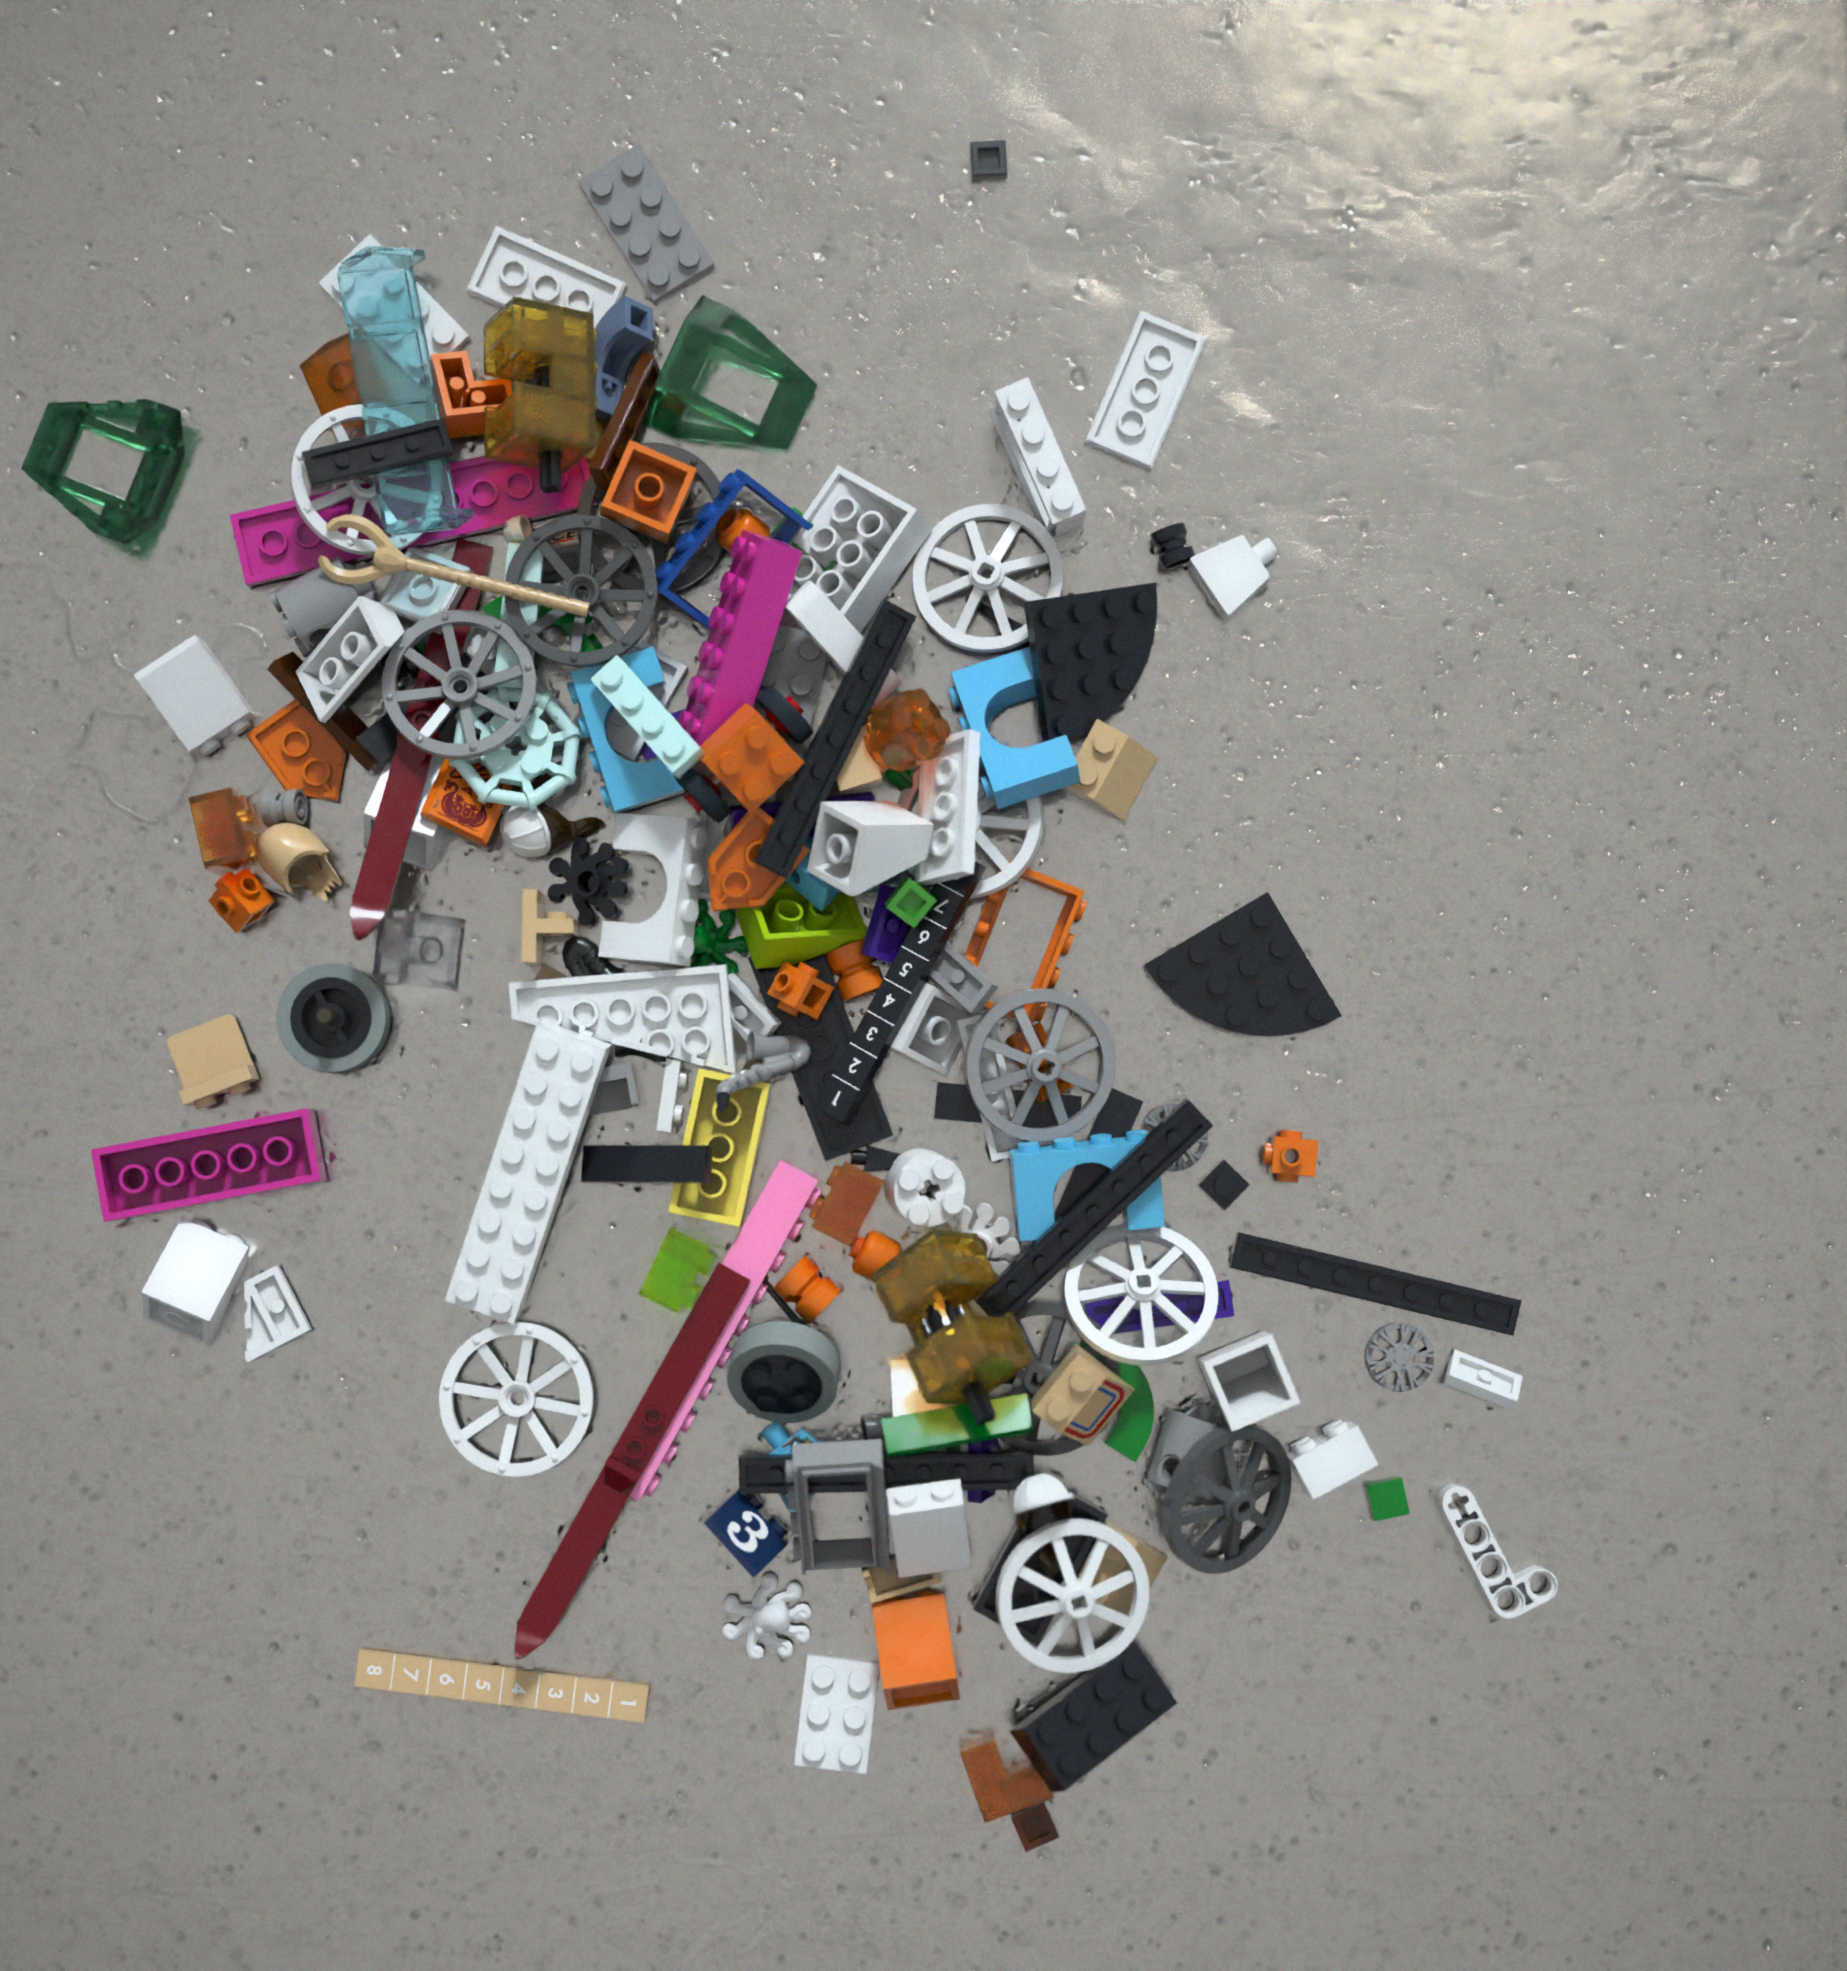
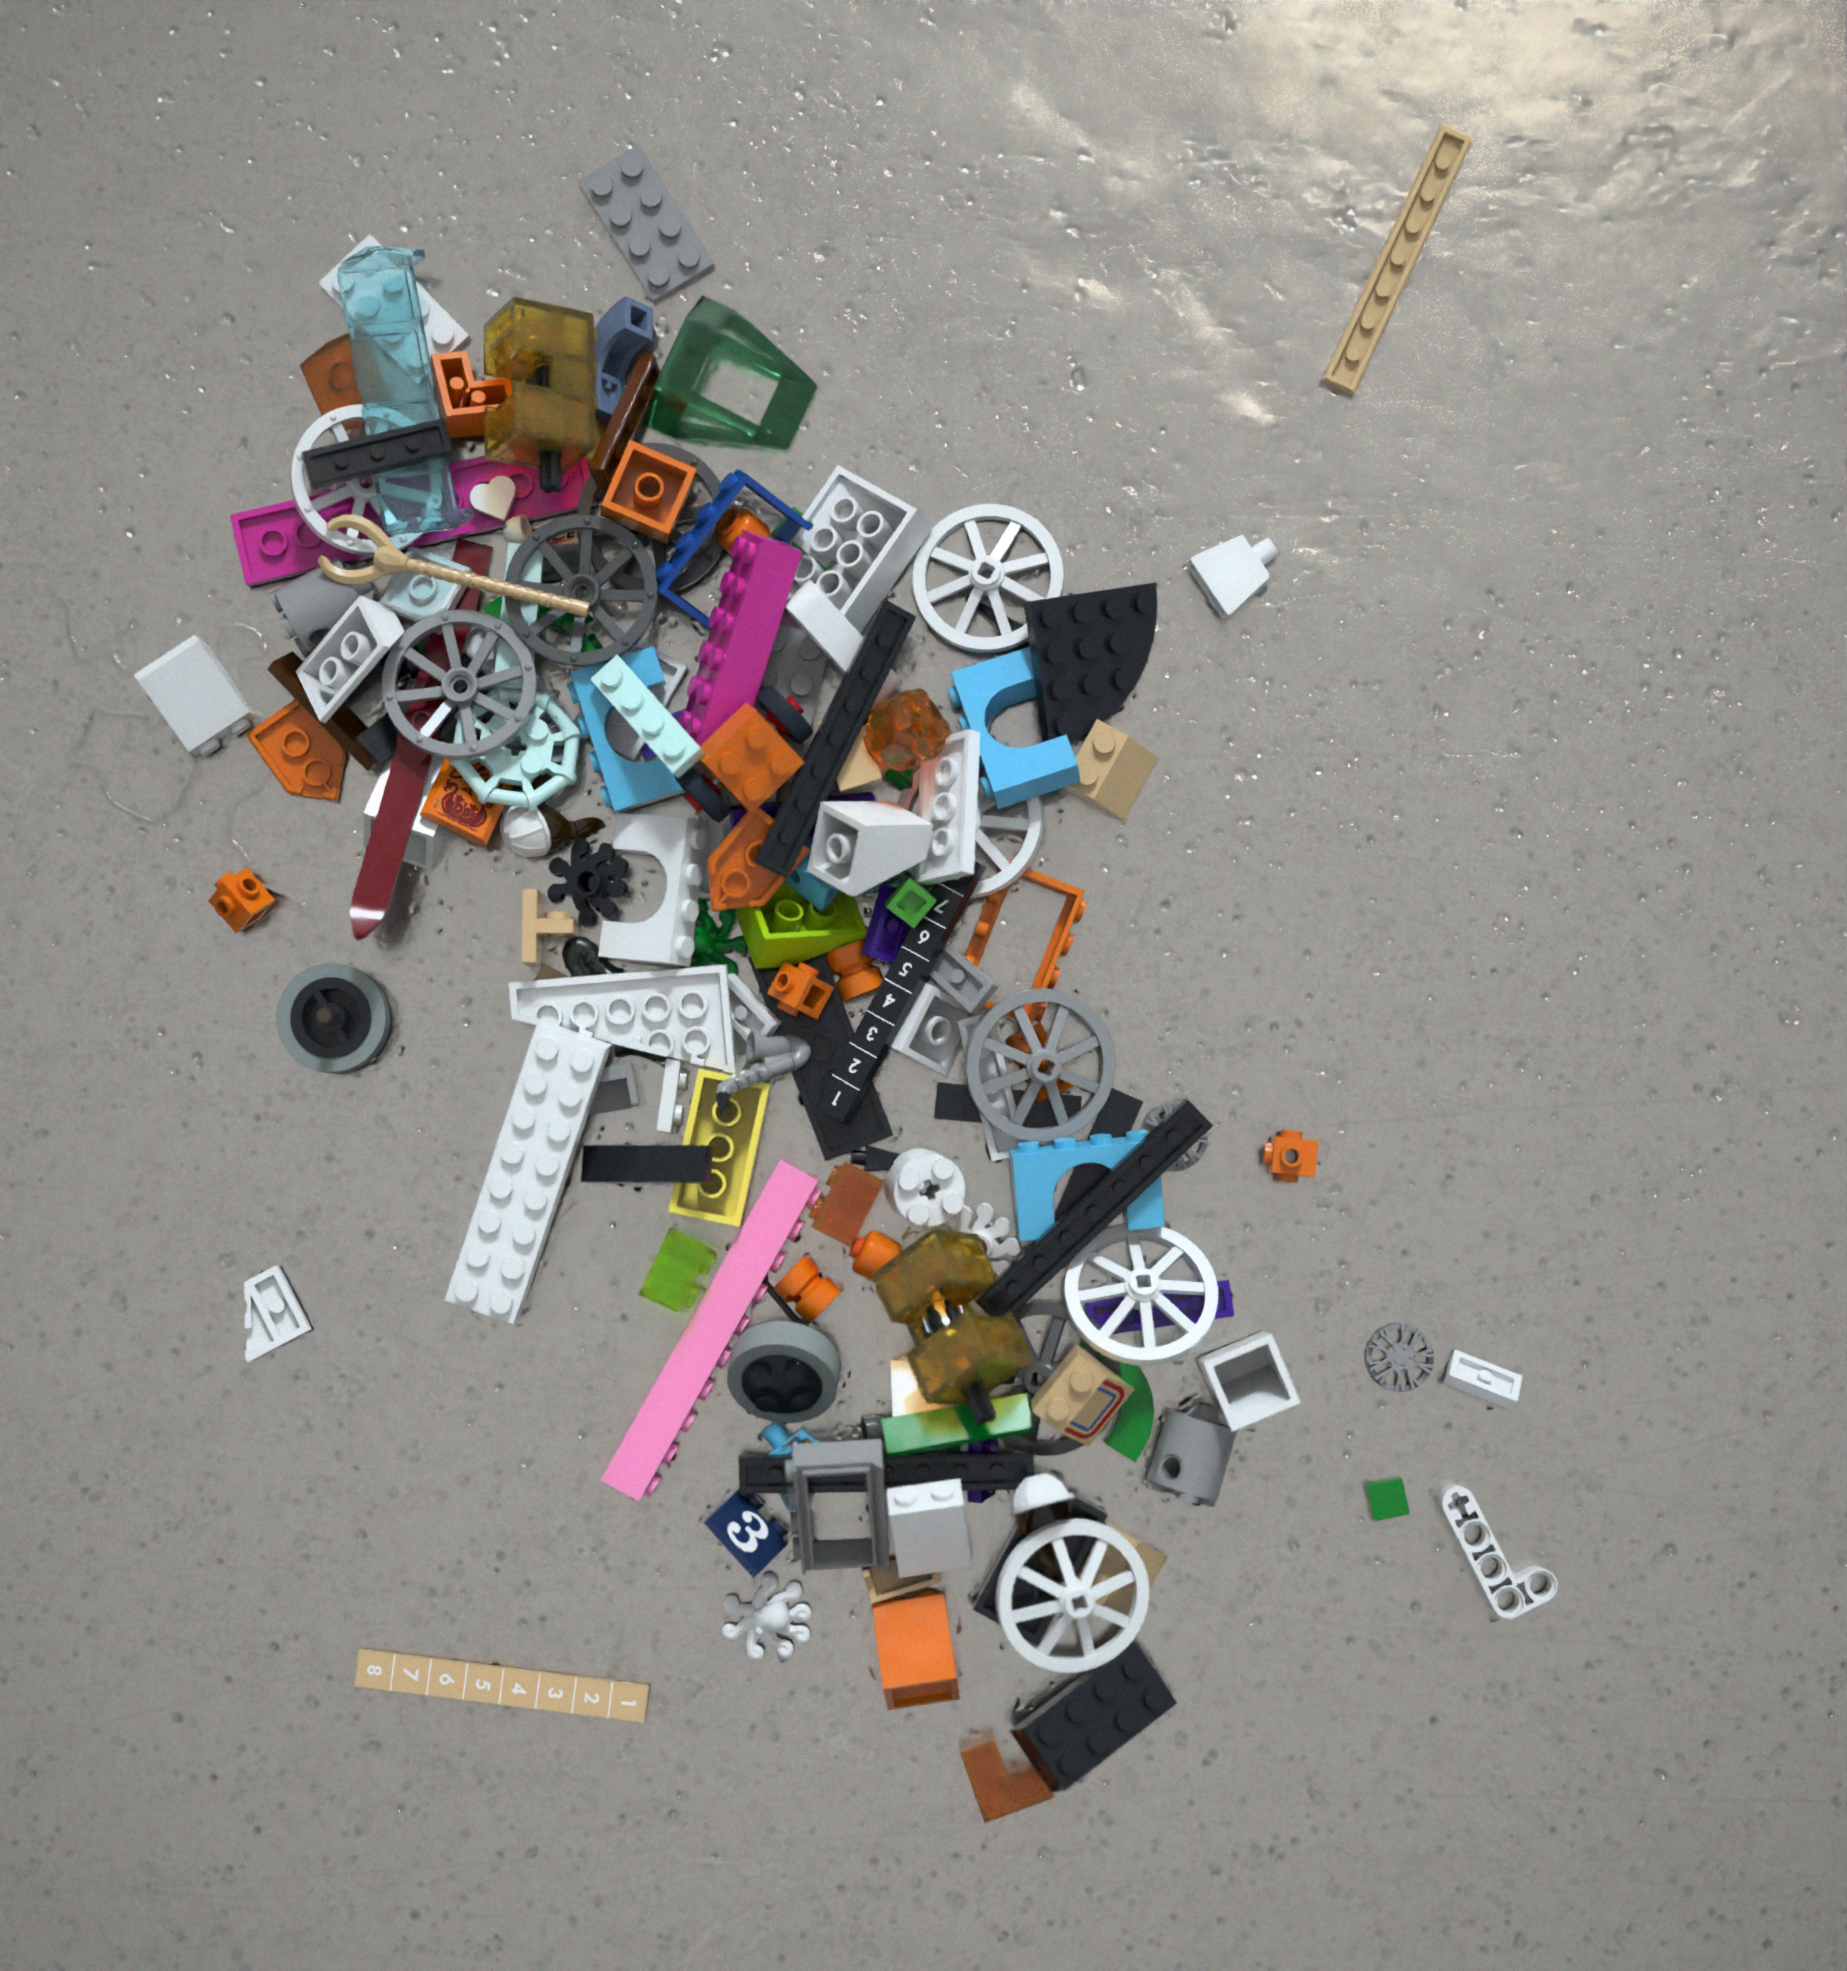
(156, 433): clear green windscreen -> none
(194, 1280): white slope -> none
(208, 1165): dark pink brick -> none
(212, 1061): tan bracket -> none
(225, 830): clear orange brick -> none
(284, 807): light grey wheel -> none
(293, 853): tan helmet -> none
(418, 950): clear slope -> none
(460, 1437): white wheel -> none
(494, 498): none -> white tile
(532, 272): white tile -> none
(629, 1459): dark red piece -> none
(836, 1713): white plate -> none
(988, 160): dark grey tile -> none
(1034, 1826): reddish brown plate -> none
(1037, 459): white window -> none
(1145, 390): white tile -> none
(1173, 546): black wheel -> none
(1223, 1185): black plate -> none
(1232, 1501): dark grey wheel -> none
(1246, 975): black plate -> none
(1330, 1458): white brick -> none
(1375, 1283): black tile -> none
(1397, 260): none -> tan tile

